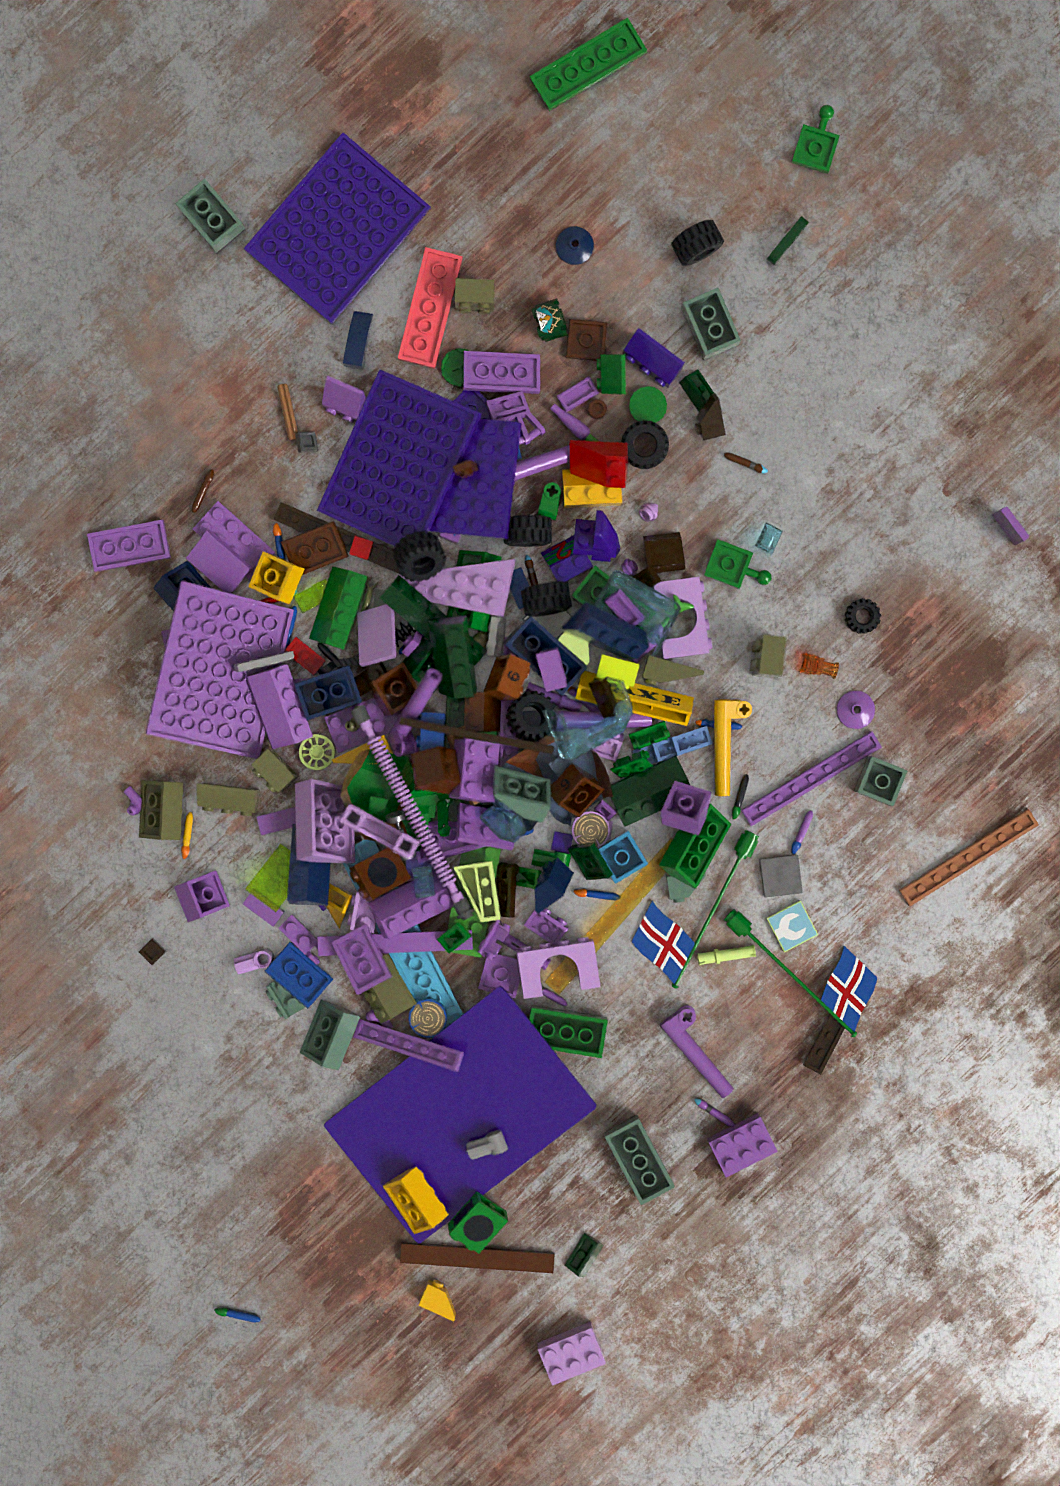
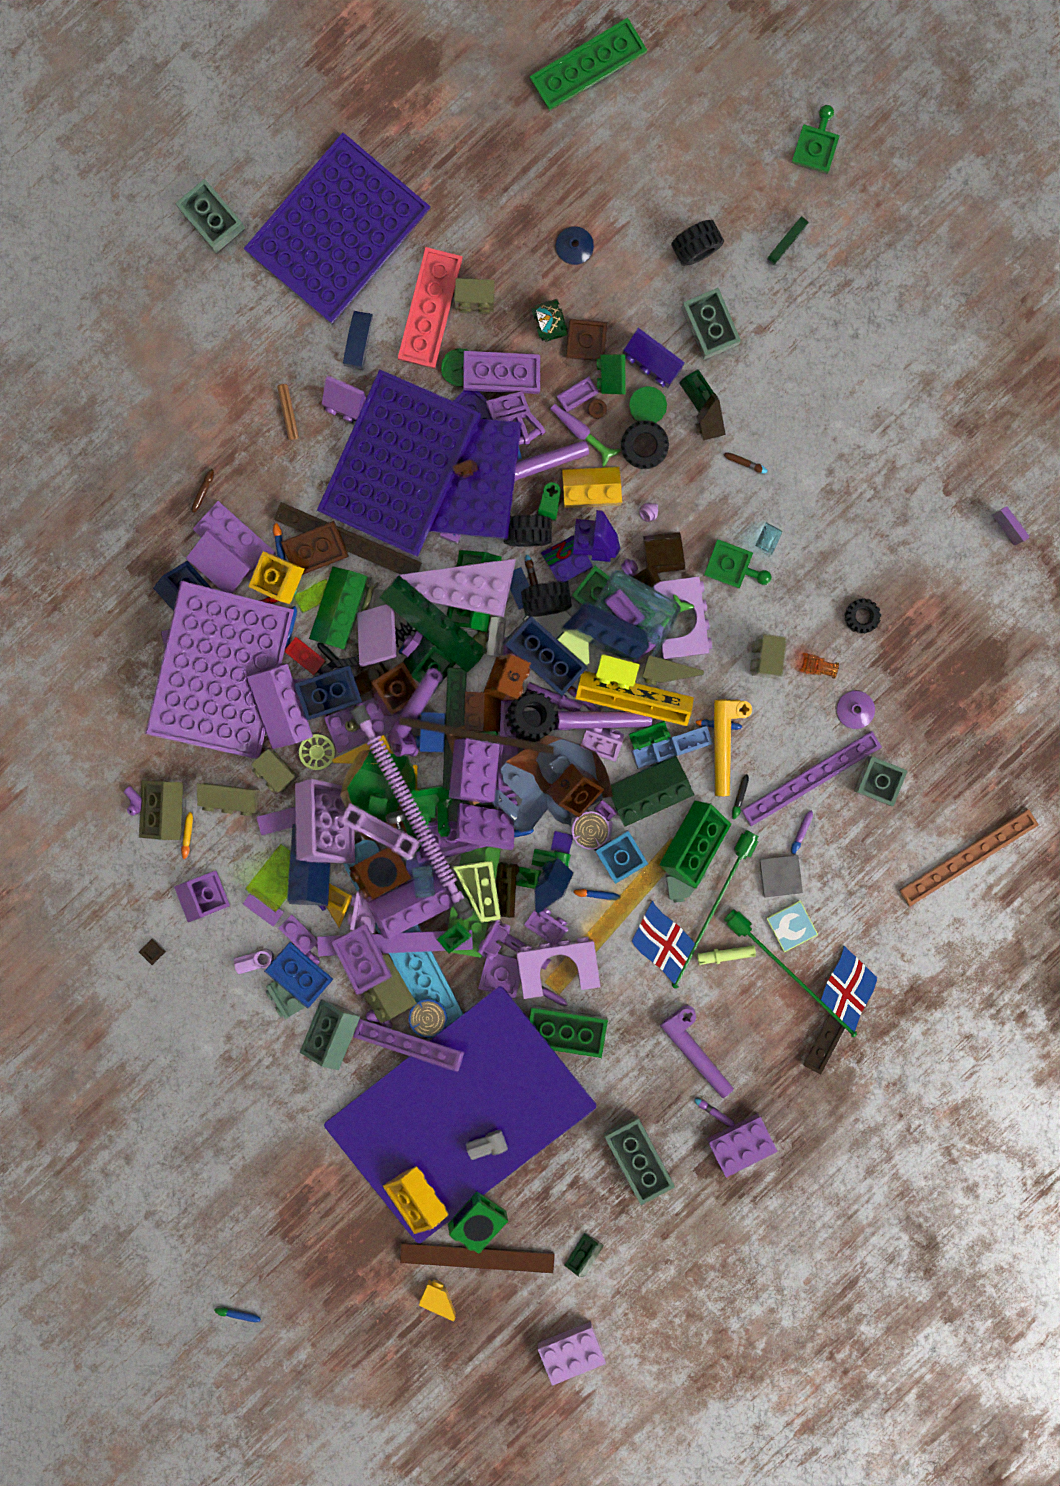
(129, 545): medium lavender plate -> none
(263, 661): light grey tile -> none
(306, 442): dark grey tile -> none
(361, 548): red tile -> none
(419, 556): black tyre -> none
(436, 770): reddish brown slope -> none
(453, 656): dark green slope -> none
(504, 823): clear light blue slope -> none
(523, 793): sand green slope -> none
(551, 669): medium lavender hinge -> none
(576, 741): clear light blue windscreen -> none
(590, 861): dark green tile -> none
(600, 462): red slope -> none
(603, 696): dark brown plate -> none
(624, 766): green hinge -> none
(686, 808): medium lavender slope -> none

